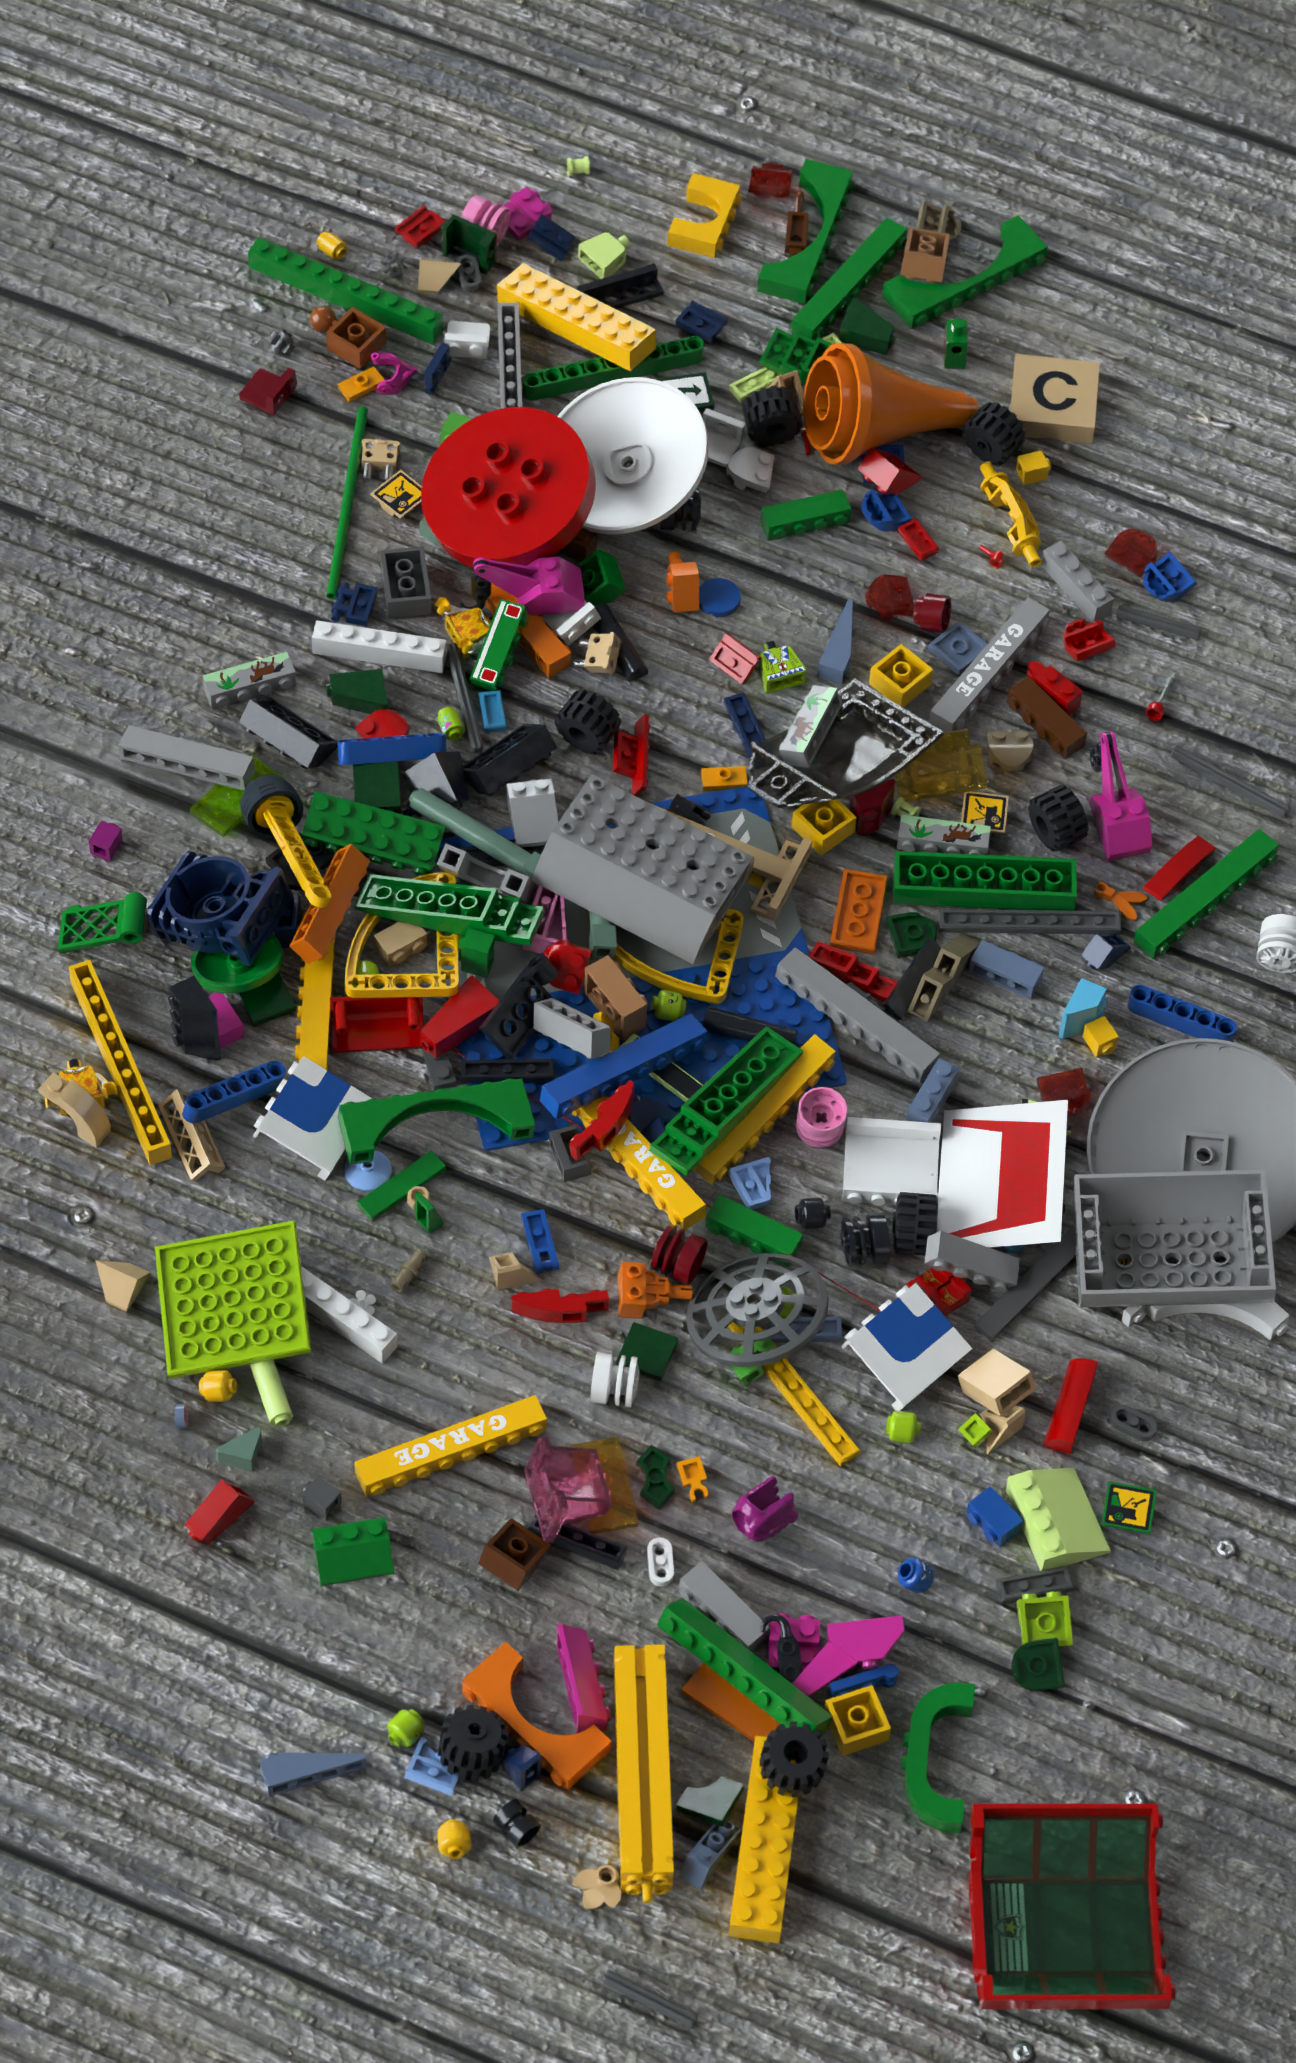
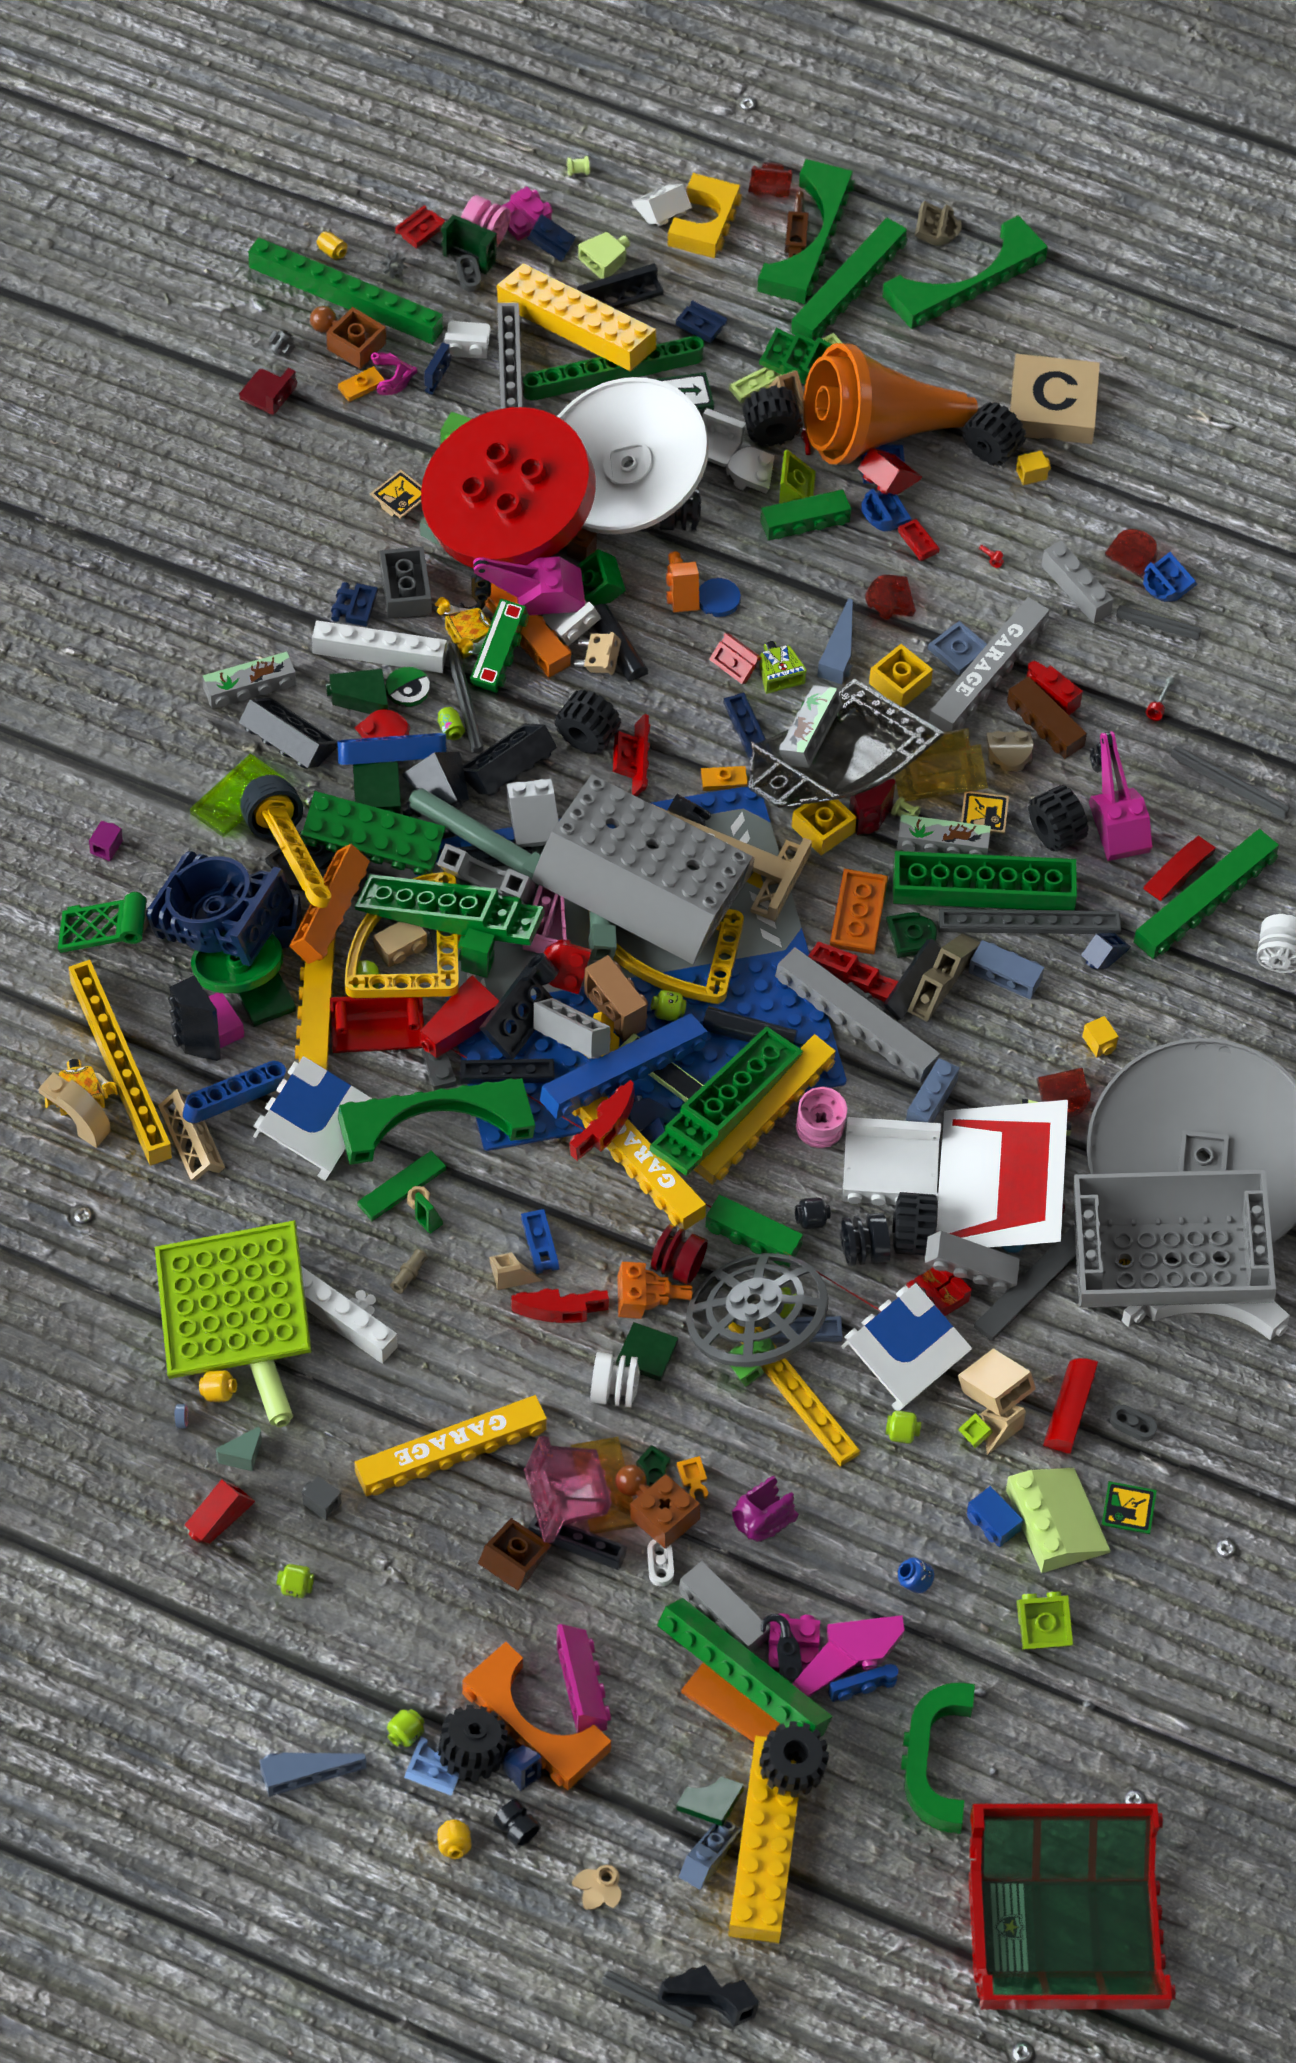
(121, 1282): tan slope -> none
(186, 757): light grey brick -> none
(295, 1580): none -> lime head
(347, 502): green piece -> none
(352, 1551): green slope -> none
(369, 1178): light blue dish -> none
(380, 456): tan piece -> none
(407, 686): none -> tile
(434, 274): tan slope -> none
(492, 711): dark azure tile -> none
(567, 1165): dark grey panel -> none
(643, 1771): yellow brick -> none
(660, 1510): none -> dark orange brick
(663, 204): none -> white slope
(700, 1989): none -> black arch
(752, 1182): light blue wing -> none
(796, 479): none -> lime slope
(857, 1720): yellow brick -> none
(866, 329): dark green slope -> none
(925, 255): medium nougat brick -> none
(932, 612): dark red piece -> none
(955, 335): green torso -> none
(1025, 531): yellow plate -> none
(1038, 1665): dark green tile -> none
(1039, 1582): dark grey tile -> none
(1083, 1007): medium azure slope -> none
(1086, 639): red slope -> none
(1121, 899): orange piece -> none
(1173, 1007): blue beam -> none

